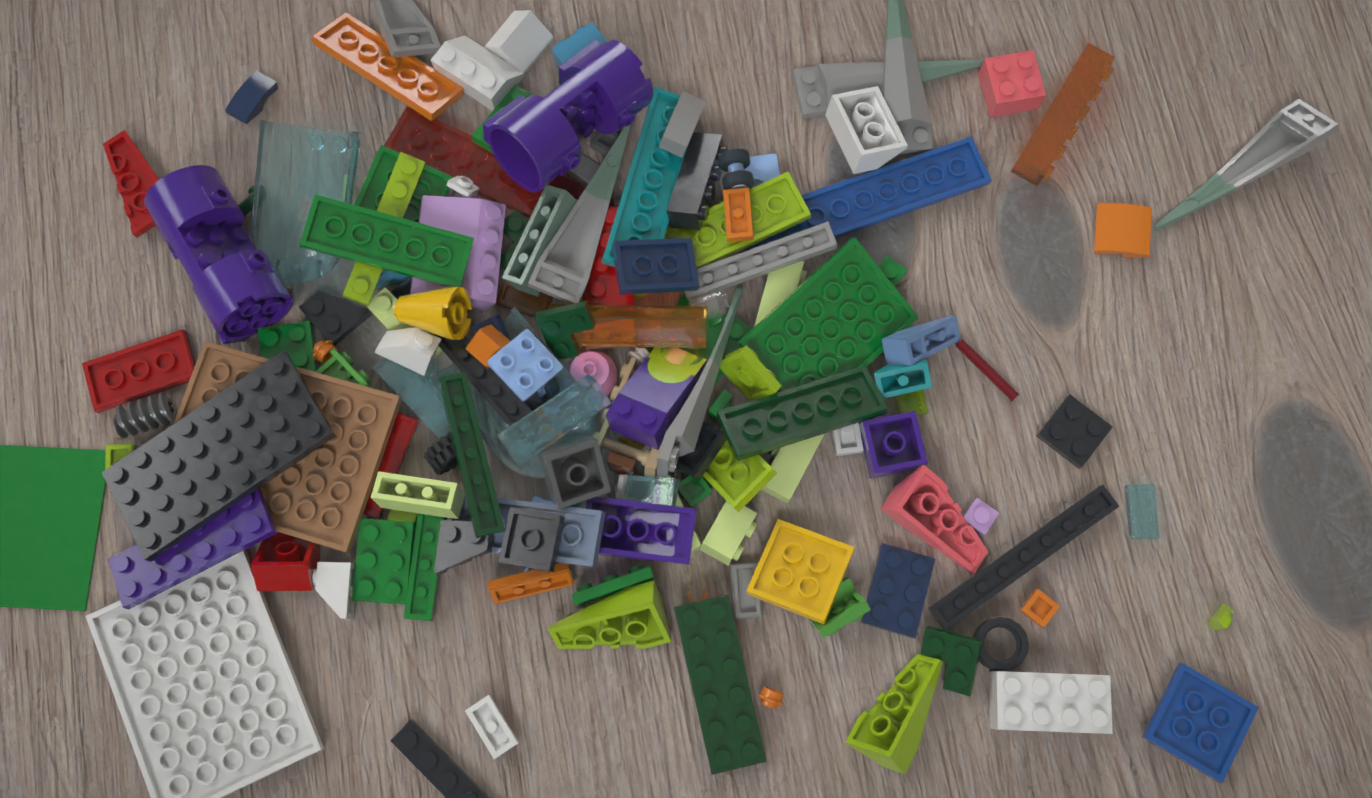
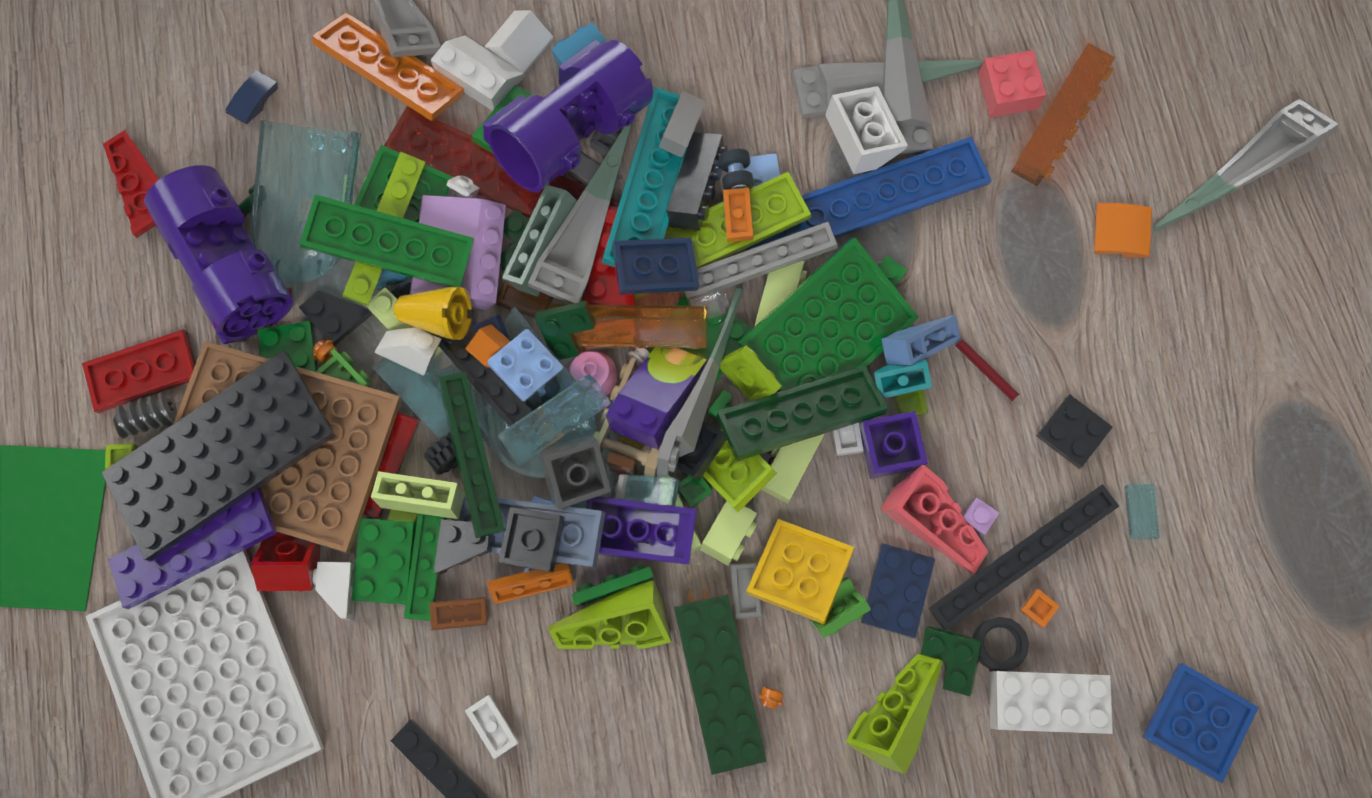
(458, 613): none -> dark orange plate
(1221, 618): lime tile -> none

